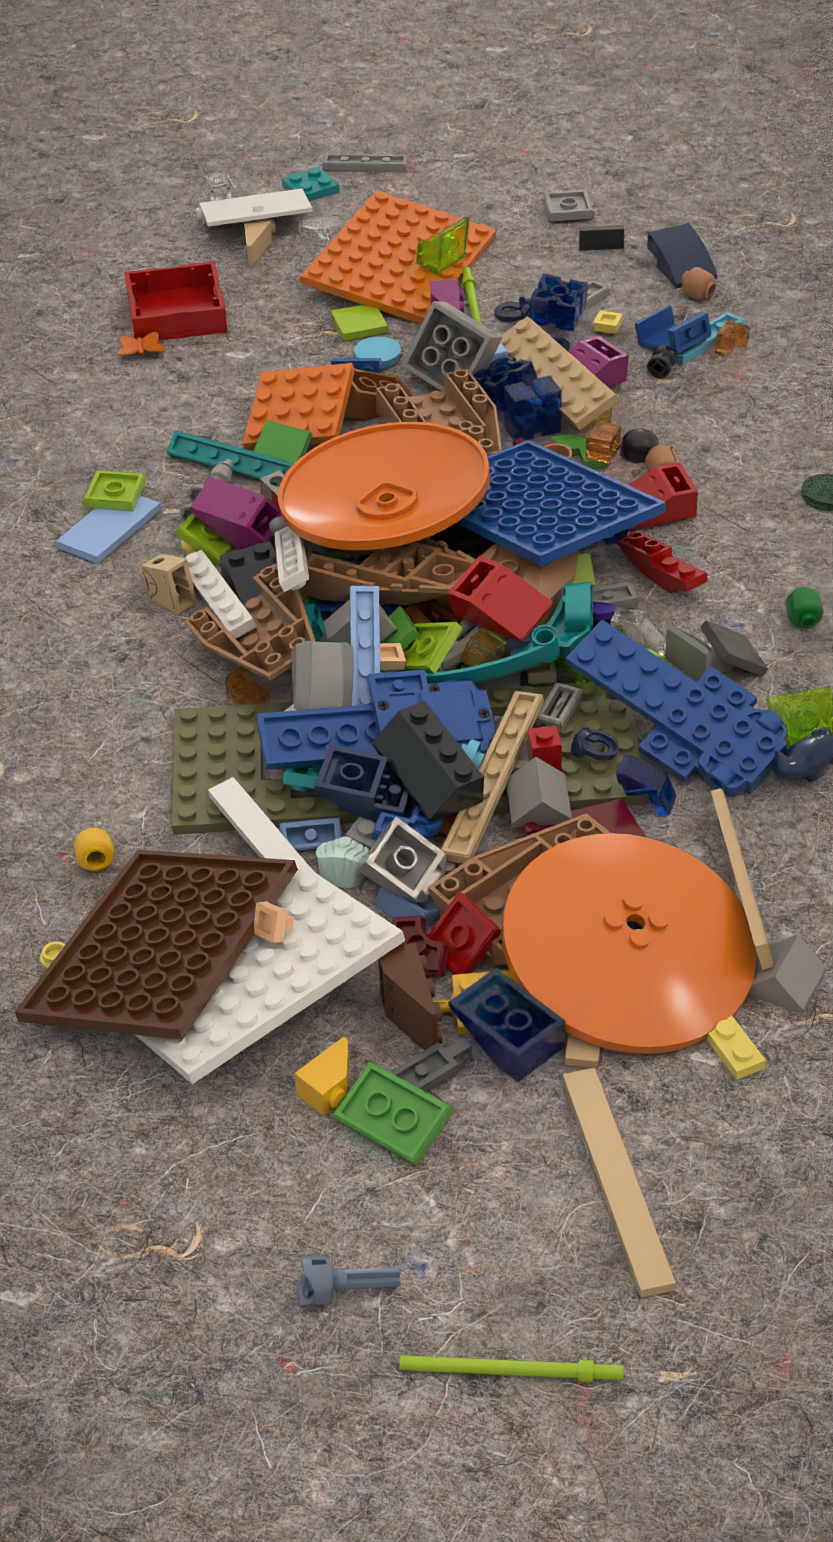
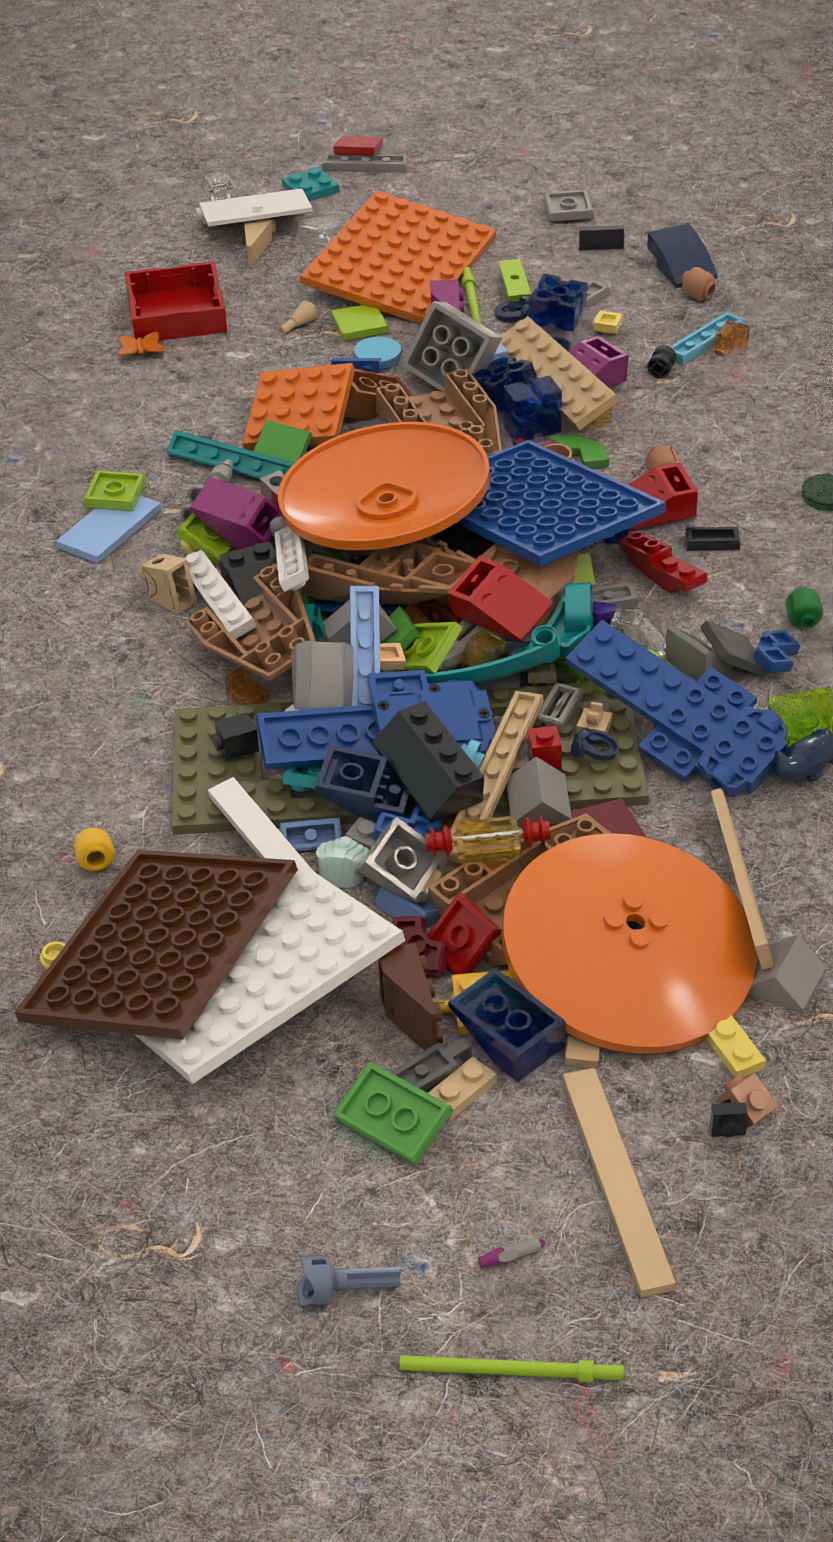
(236, 736): none -> black brick
(271, 922): light nougat tile -> none
(304, 313): none -> tan cone
(325, 1078): yellow slope -> none
(358, 145): none -> tile
(444, 247): clear neon green slope -> none
(464, 1085): none -> tan plate
(488, 838): none -> clear yellow plate
(509, 1253): none -> light grey piece
(514, 279): none -> lime tile
(595, 718): none -> tan tile
(603, 441): clear orange brick -> none
(637, 444): black hair -> none
(642, 778): clear blue slope -> none
(662, 330): blue panel -> none
(712, 538): none -> black tile
(728, 1119): none -> black plate
(751, 1092): none -> nougat bracket
(773, 651): none -> blue tile

